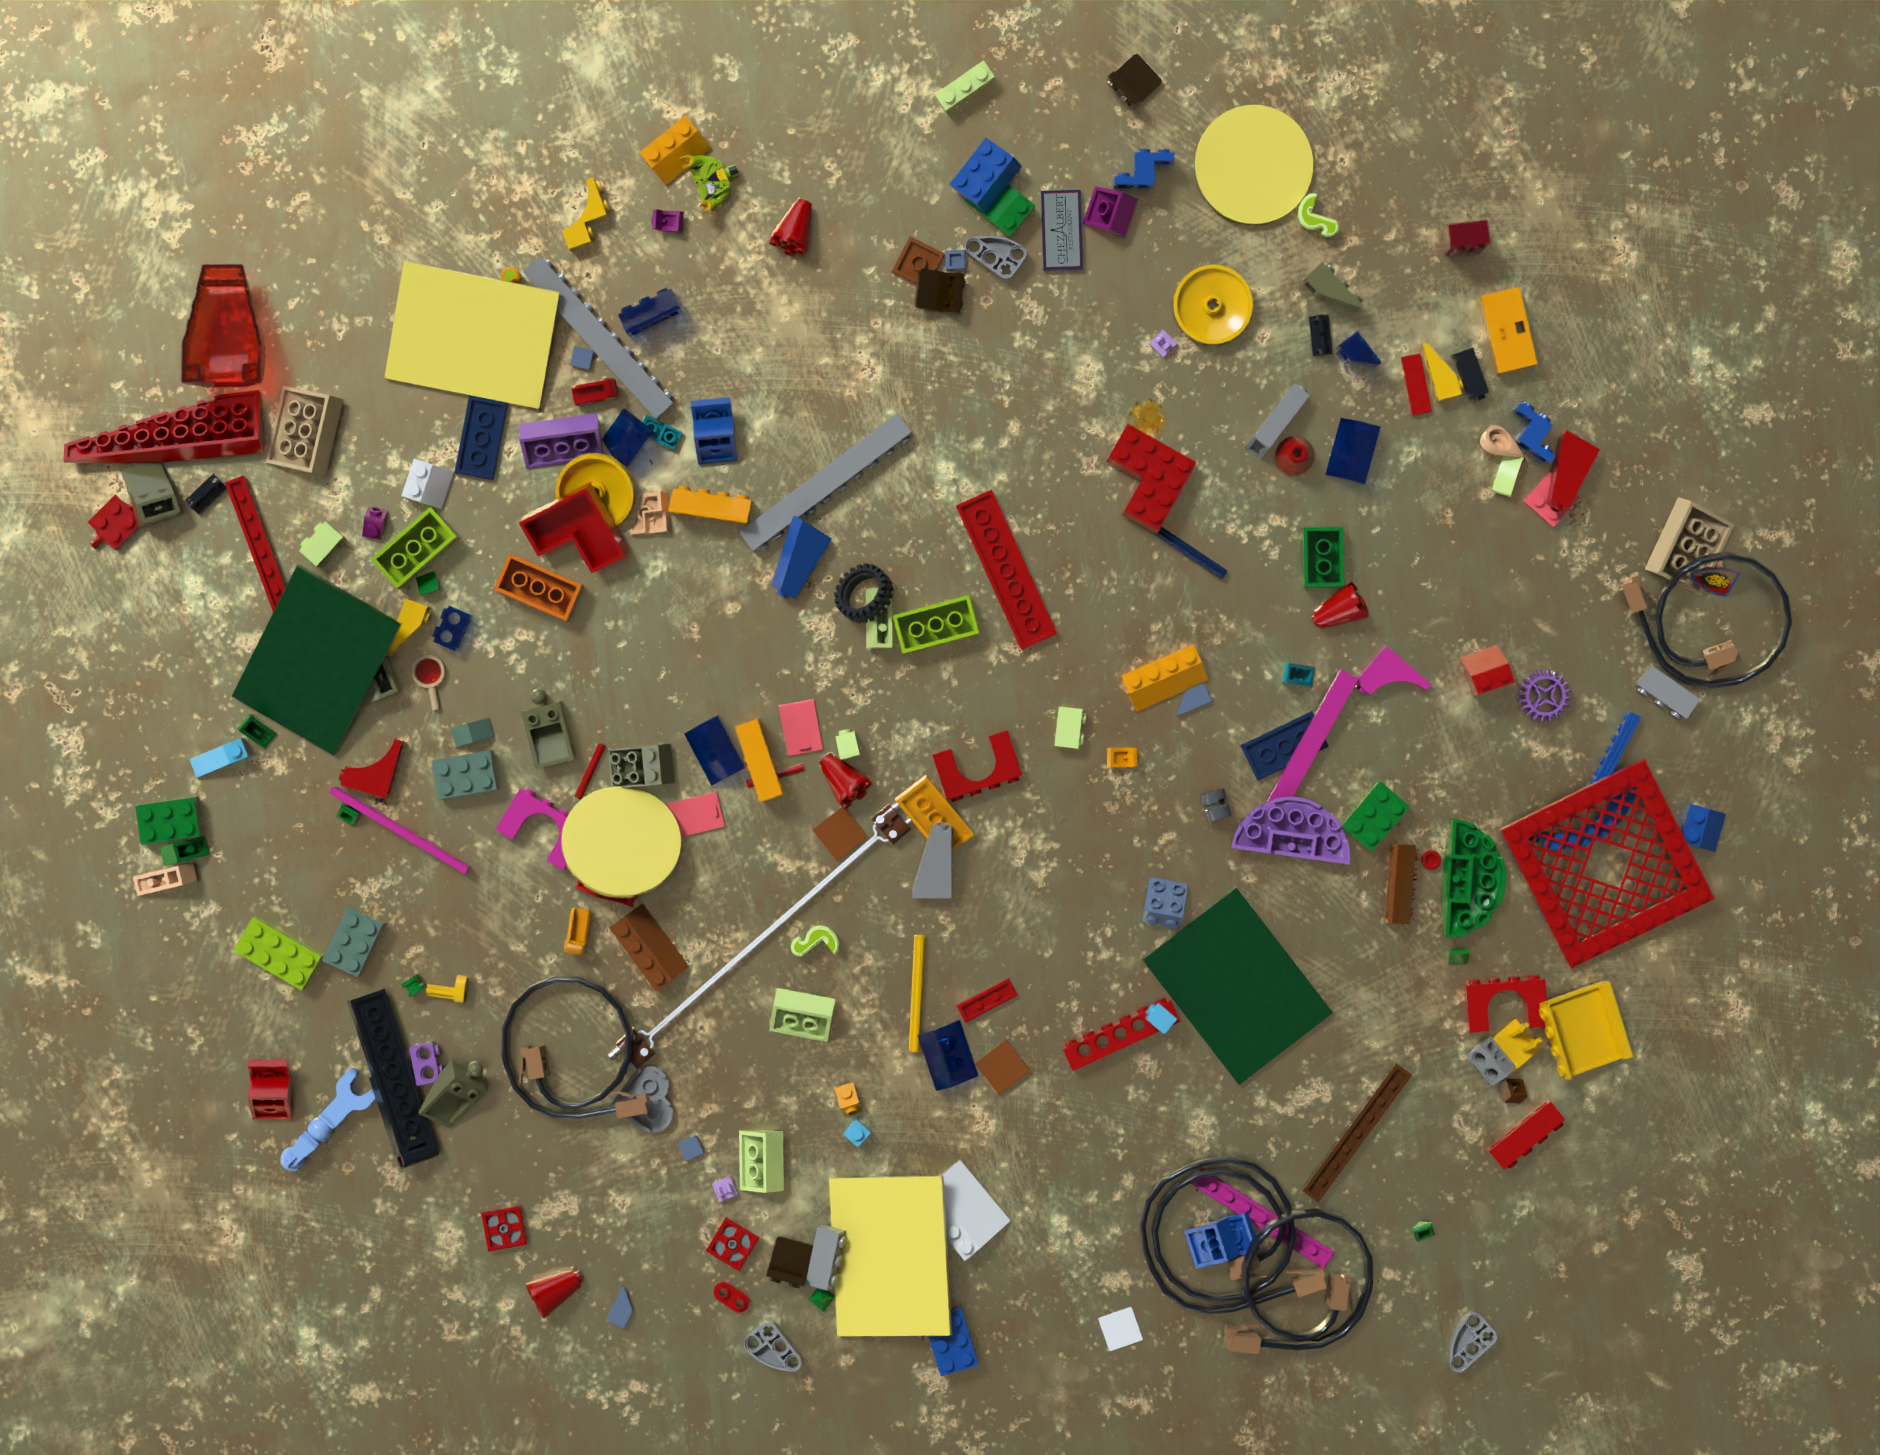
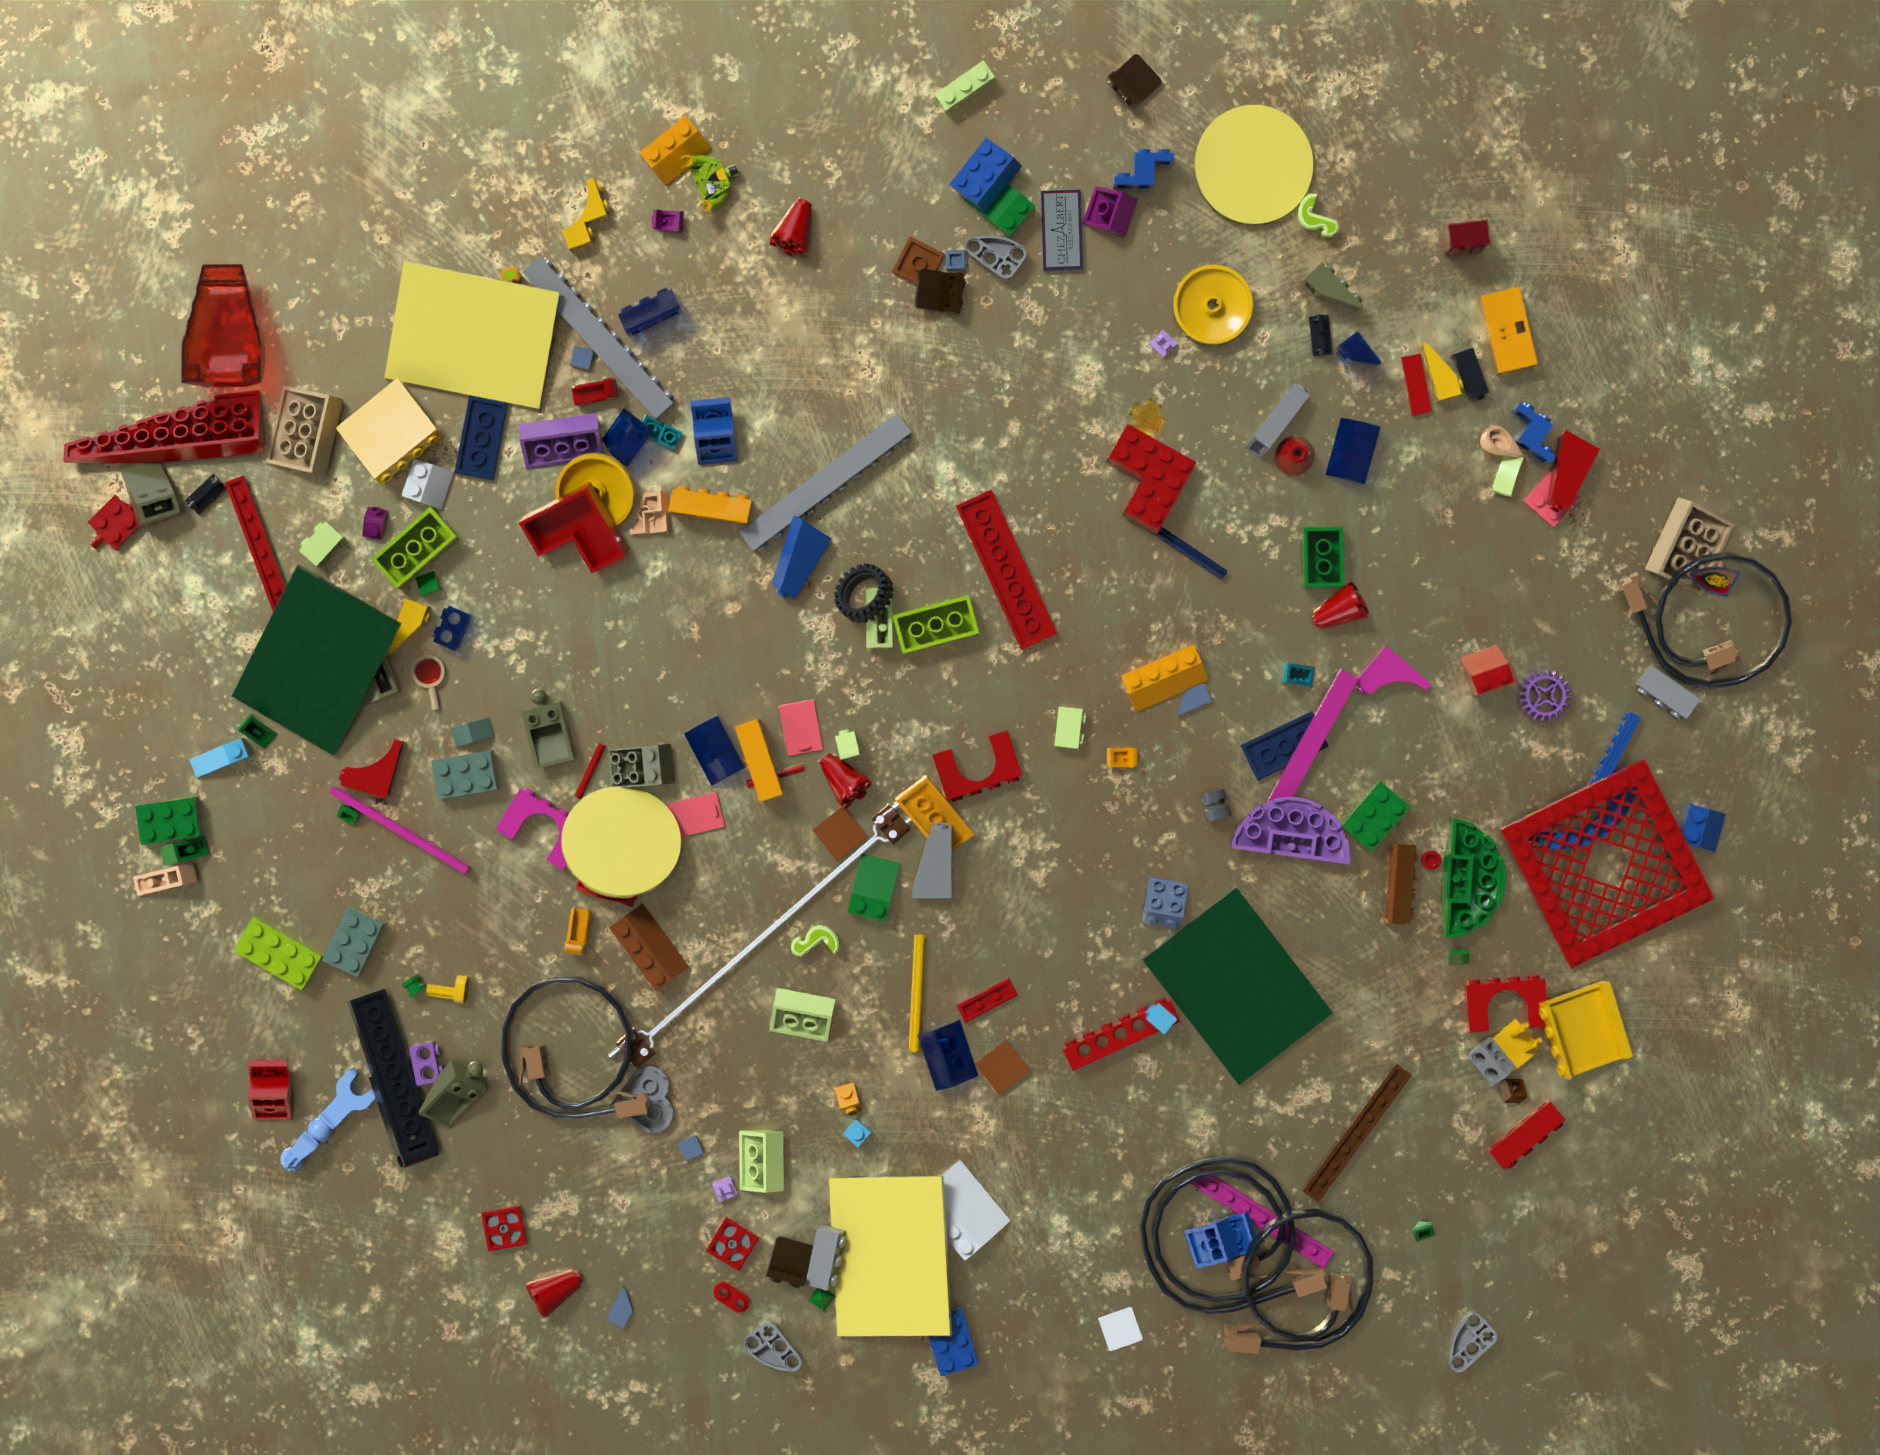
(389, 432): none -> yellow panel
(538, 587): orange brick -> none
(873, 887): none -> green slope

